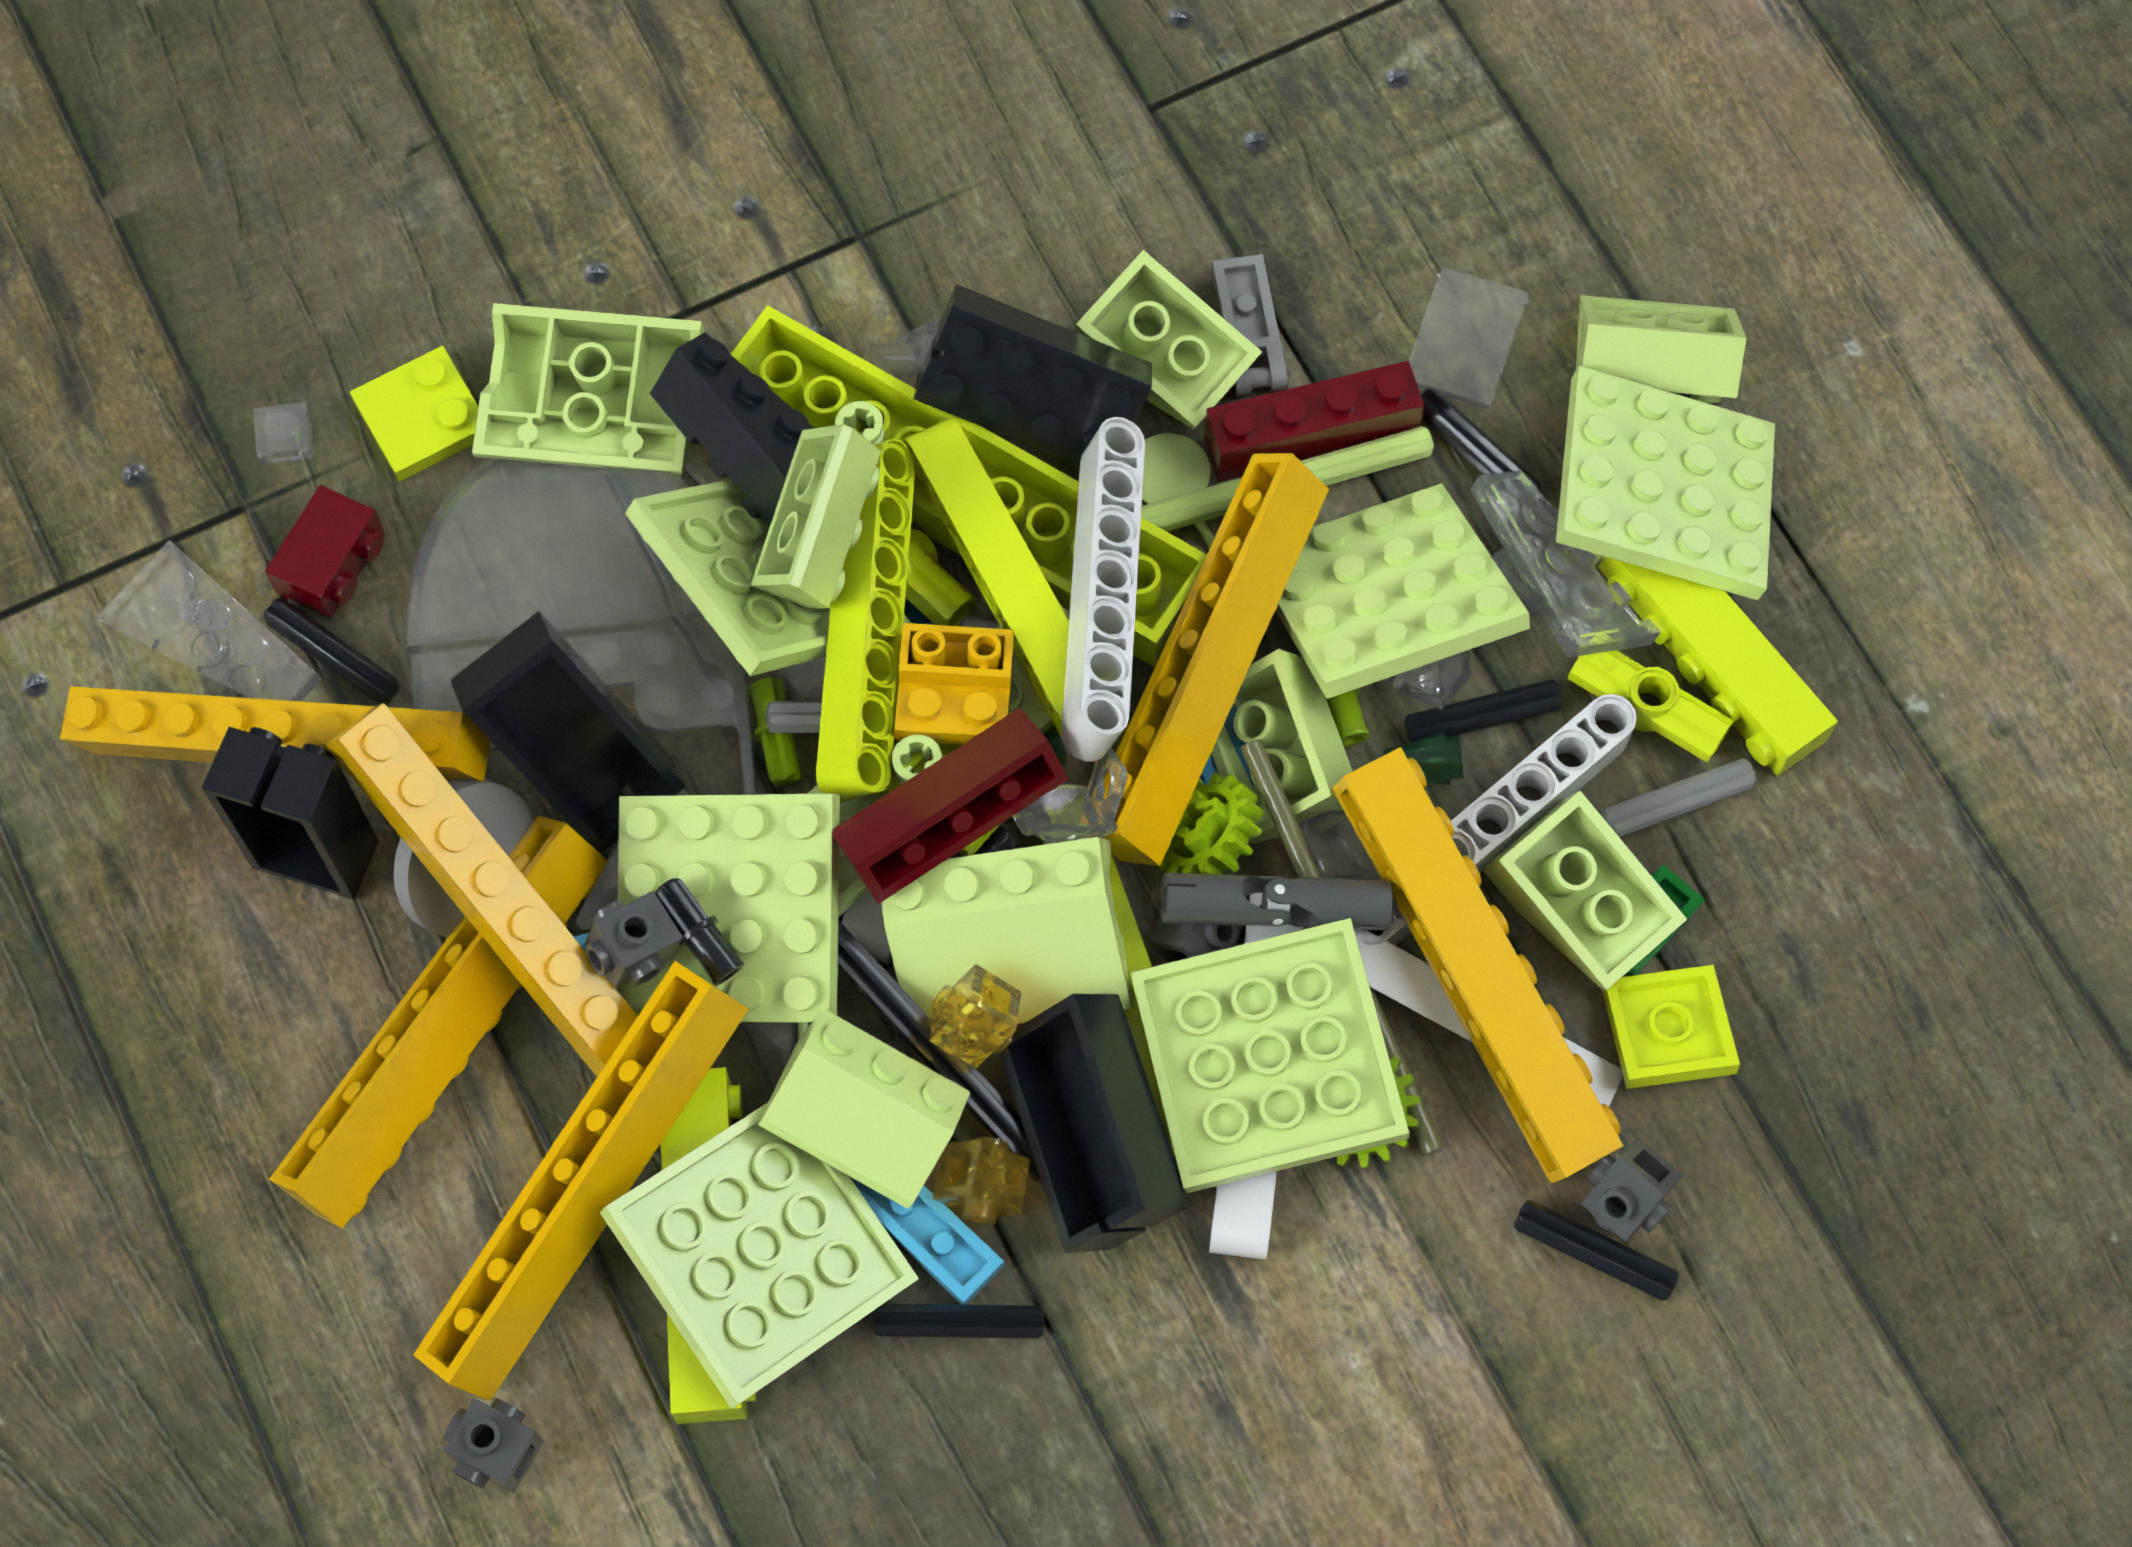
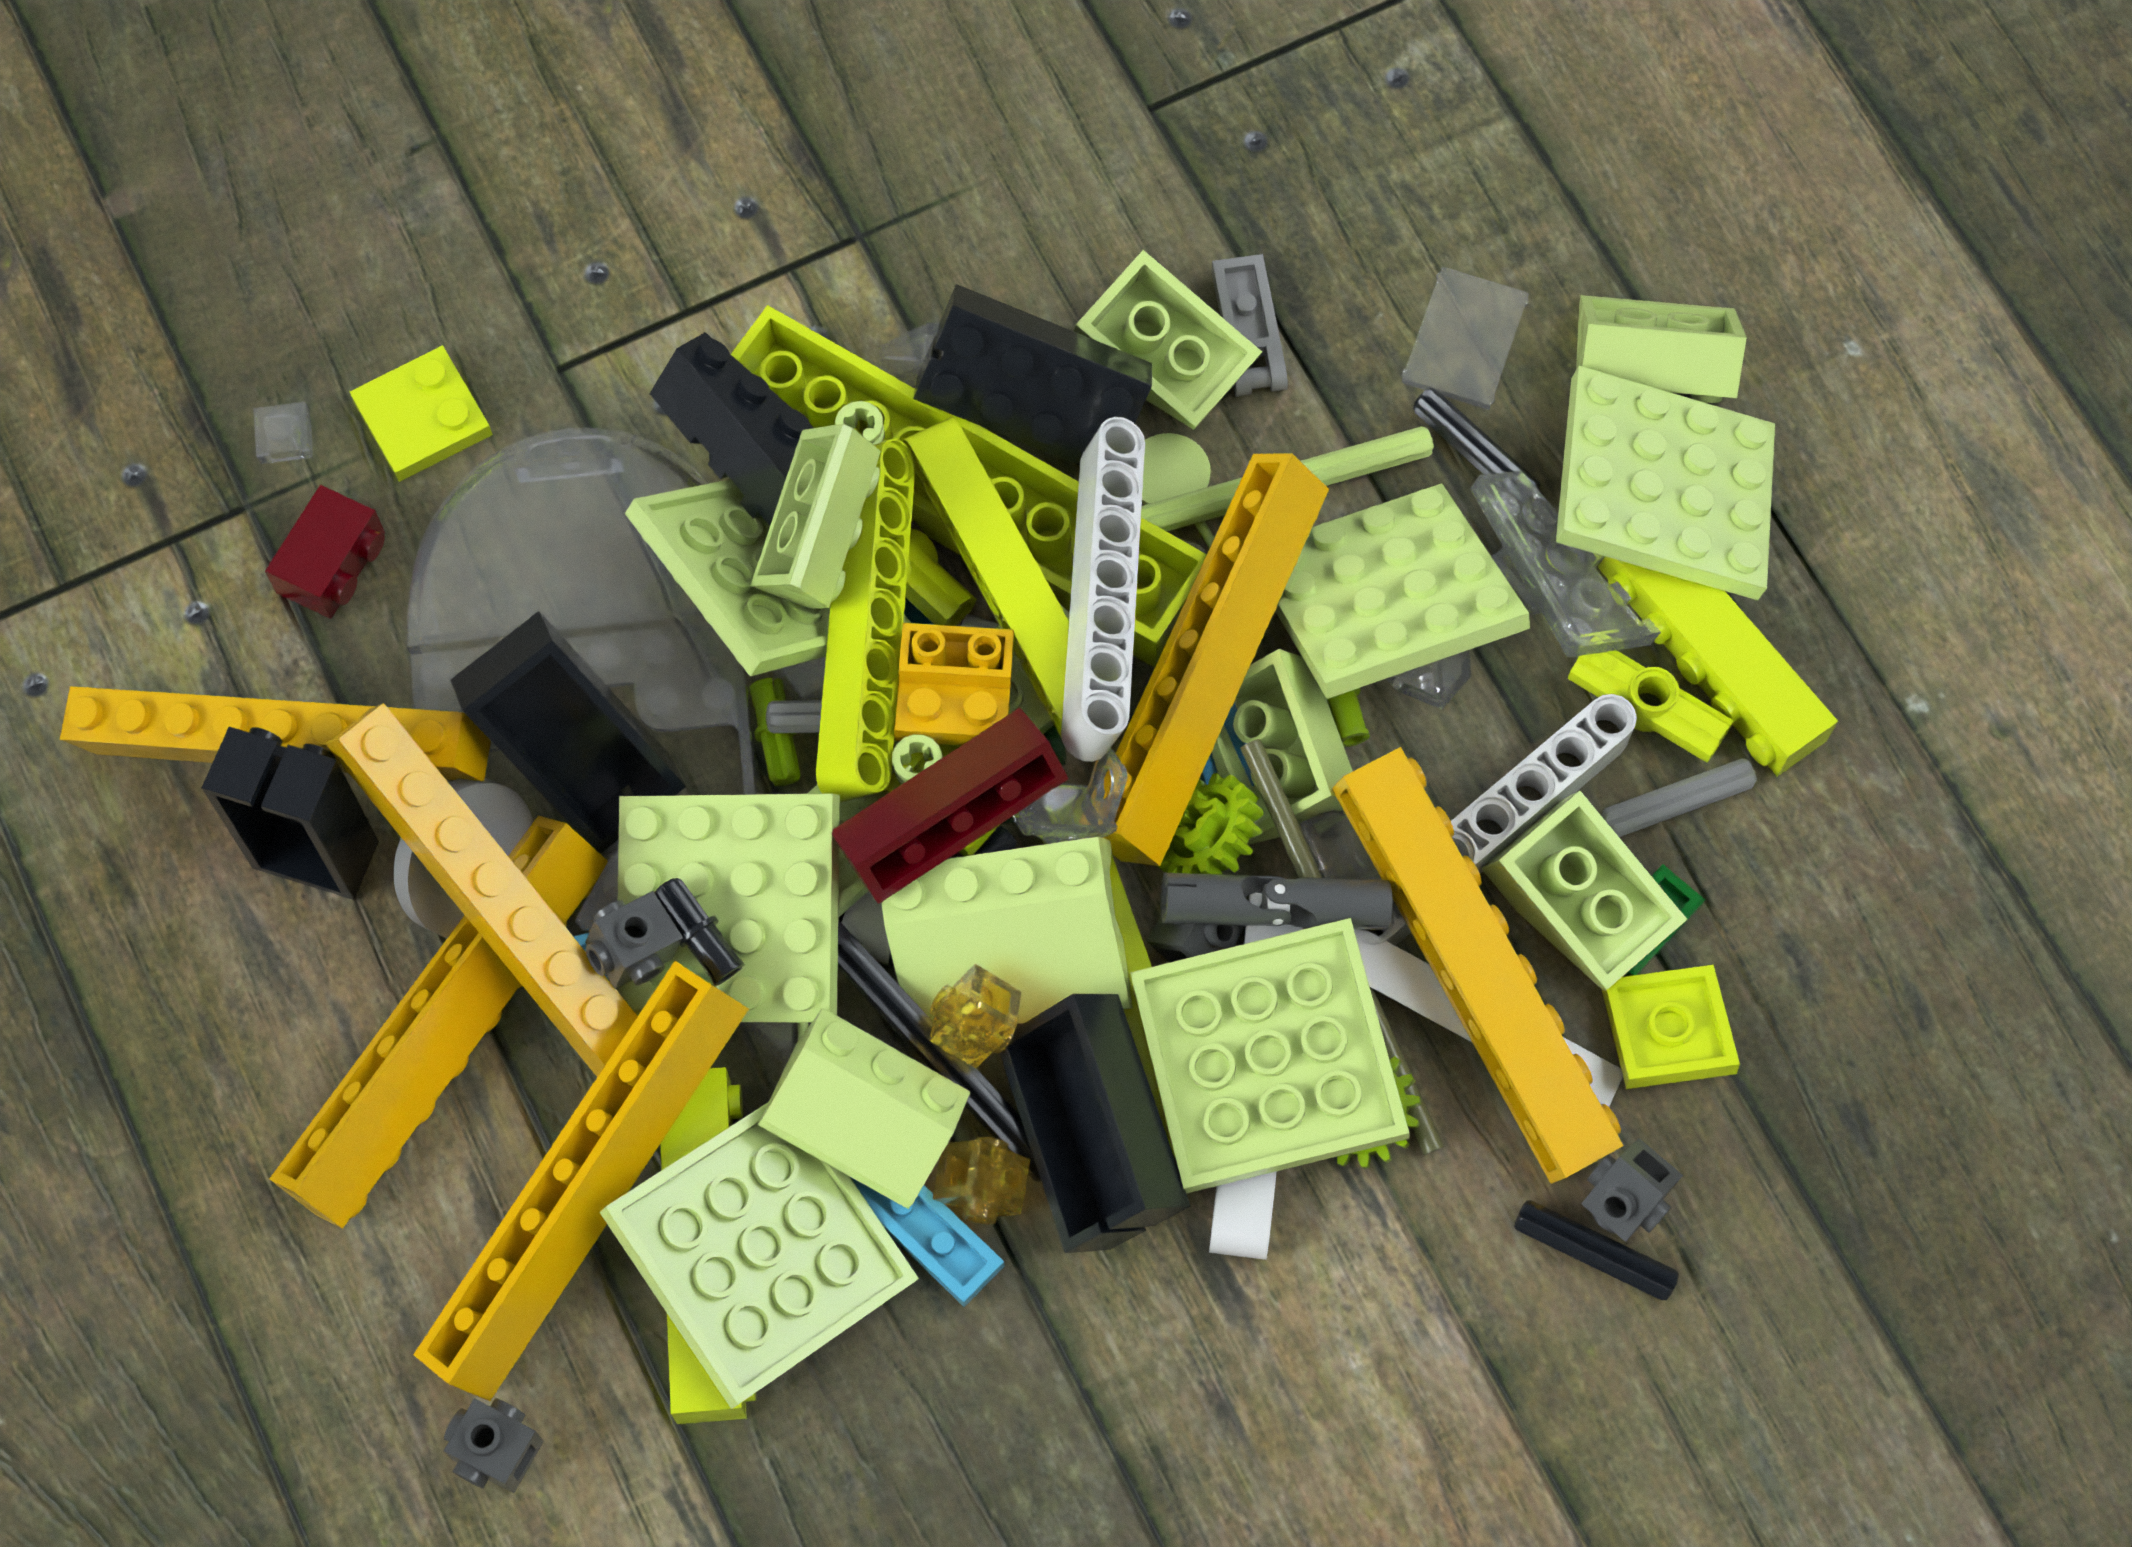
(201, 626): clear wing -> none
(331, 651): black axle -> none
(579, 389): yellowish green piece -> none
(958, 1321): black axle -> none
(1313, 418): dark red brick -> none
(1437, 756): clear green cone -> none
(1485, 711): black axle -> none

